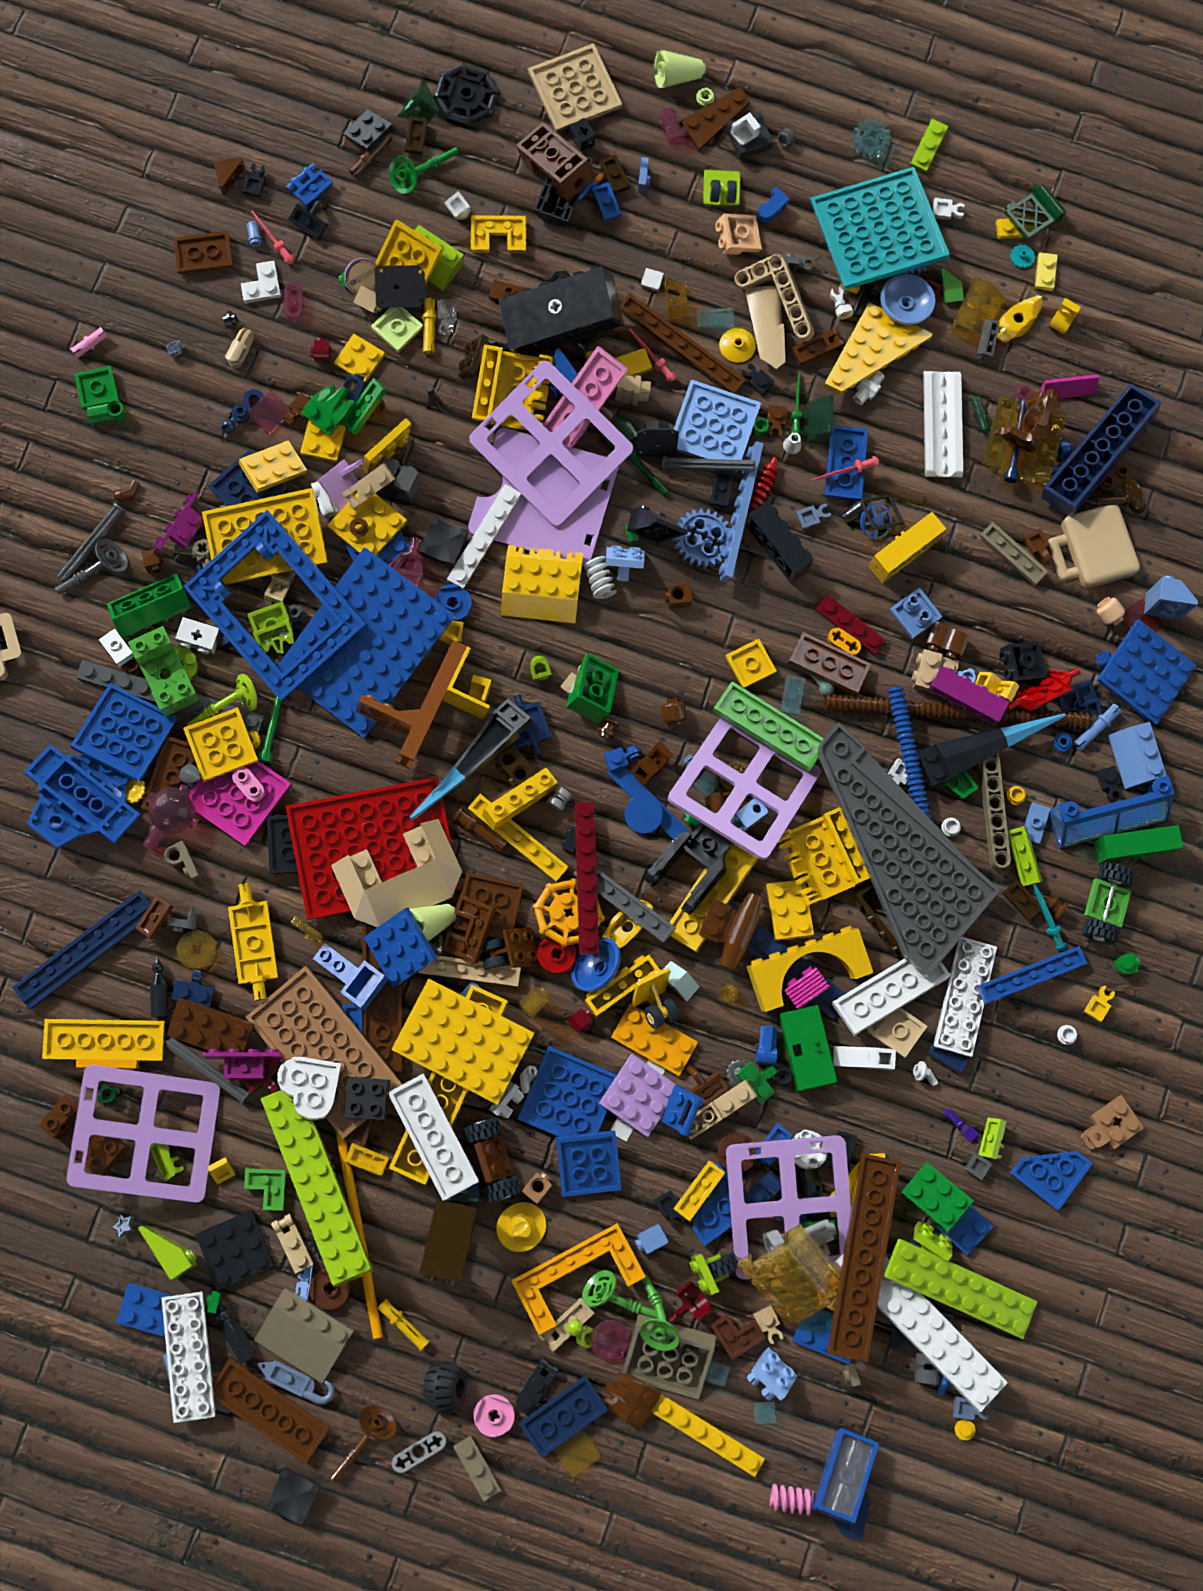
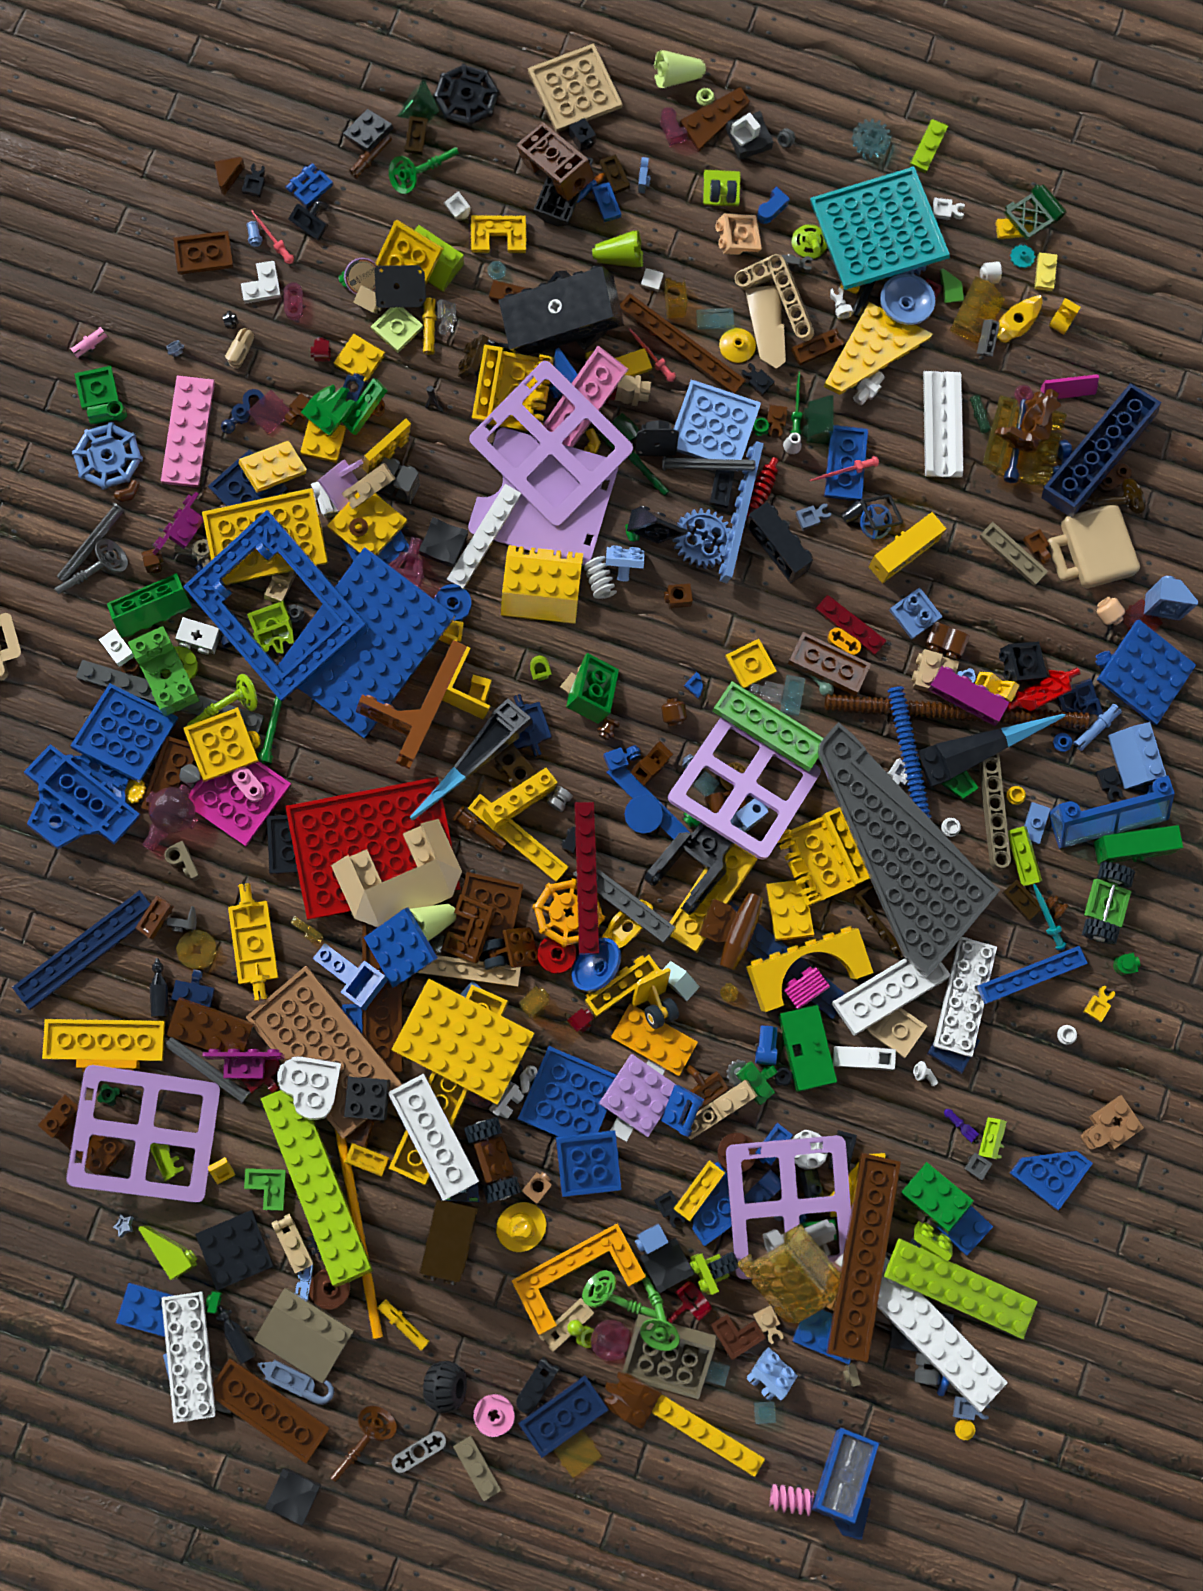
(103, 465): none -> medium blue plate
(187, 431): none -> bright pink plate
(496, 265): none -> clear light blue plate
(594, 441): none -> yellow arm
(620, 250): none -> lime cone
(667, 1265): none -> black brick
(695, 685): none -> blue tile
(770, 692): none -> clear plate
(811, 241): none -> lime dish
(991, 272): none -> white plate

